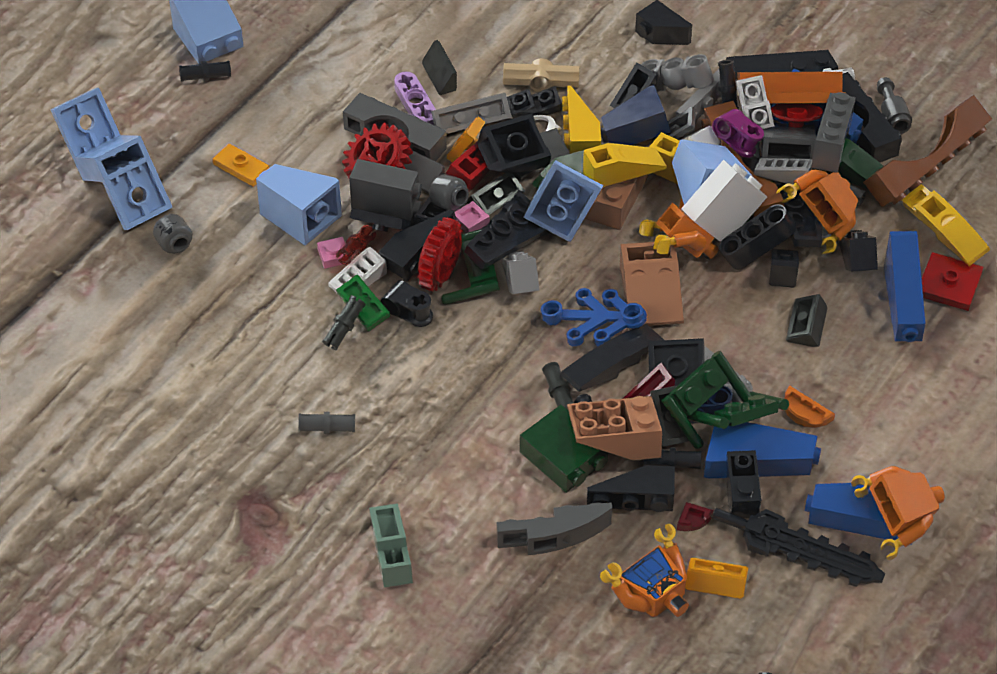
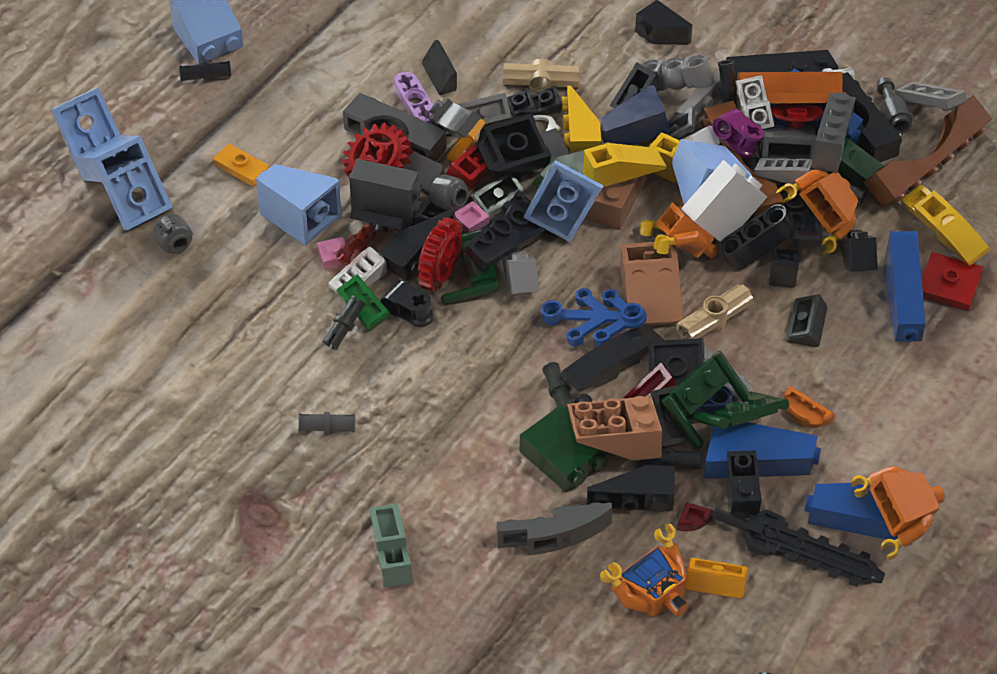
(453, 118): none -> dark grey slope
(715, 313): none -> tan piece
(932, 95): none -> light grey plate

